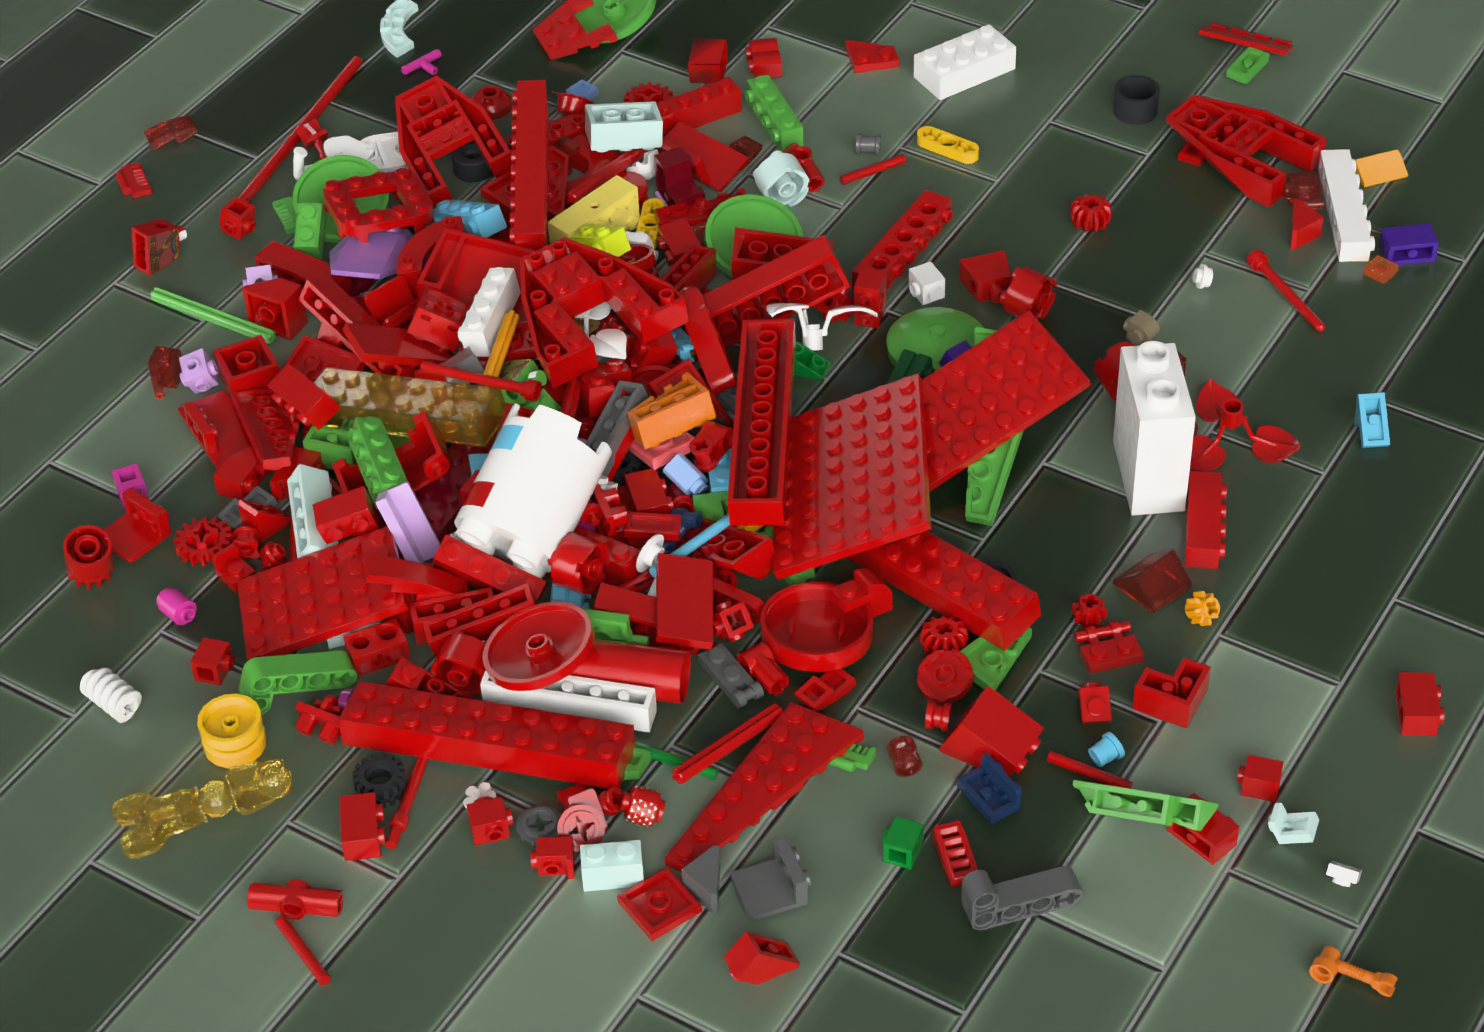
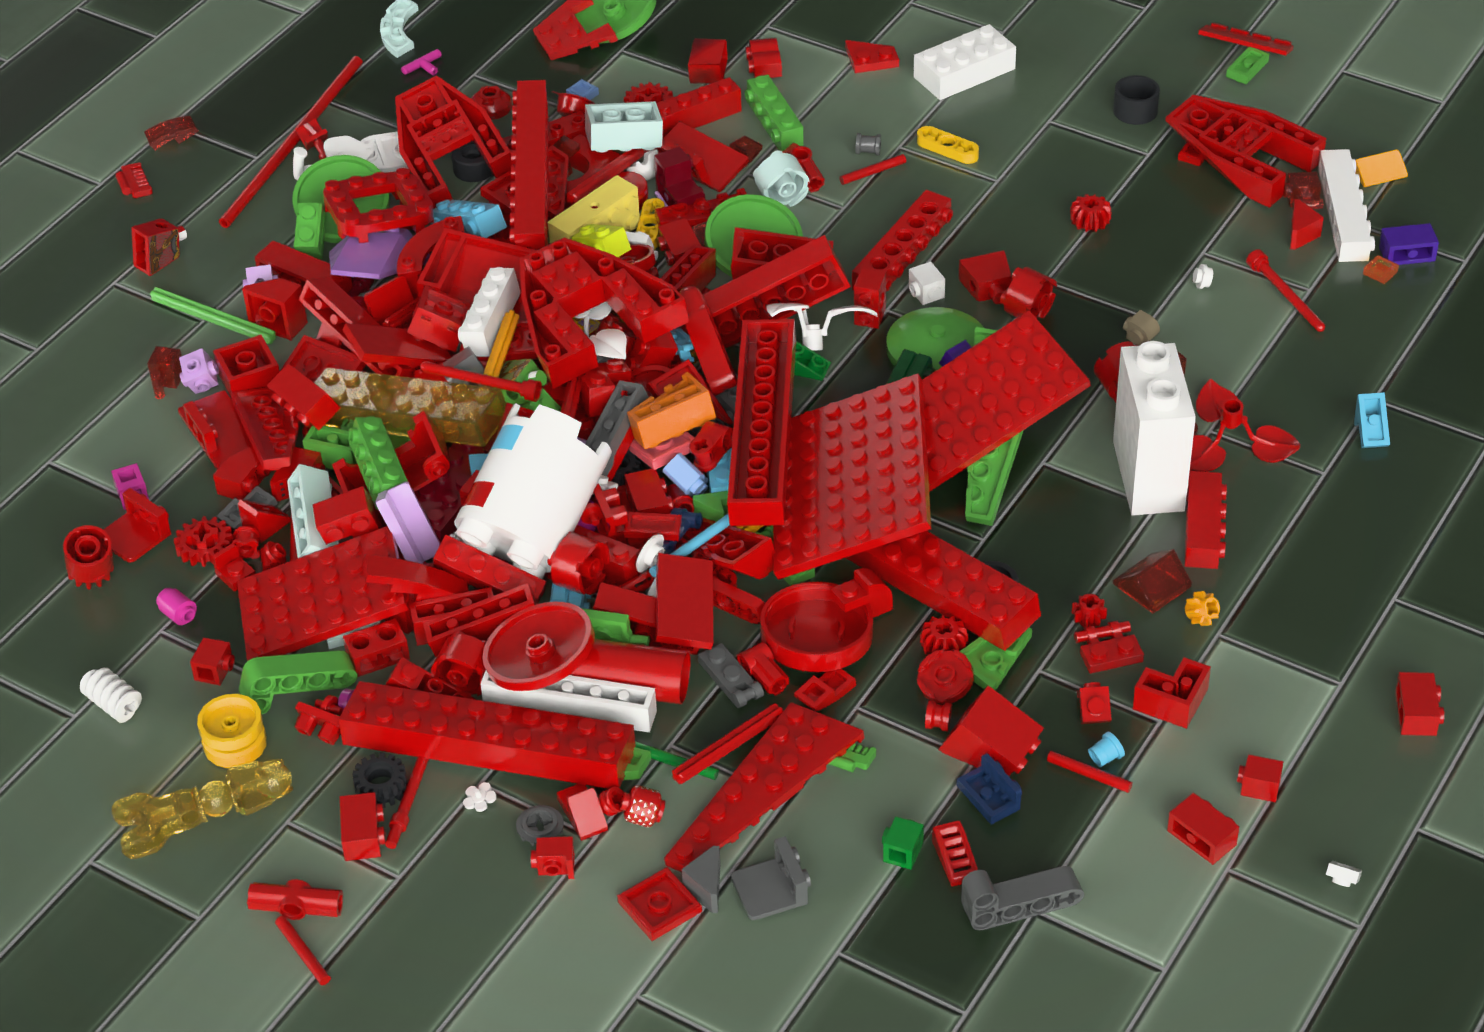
(237, 218): red brick -> none
(286, 213): bright green piece -> none
(489, 820): red brick -> none
(585, 813): gear -> none
(611, 865): light aqua brick -> none
(731, 620): red brick -> none
(759, 958): red slope -> none
(838, 300): red brick -> none
(904, 756): clear red wheel -> none
(1145, 805): bright green wedge -> none
(1292, 826): light aqua bracket -> none
(1329, 963): orange brick -> none

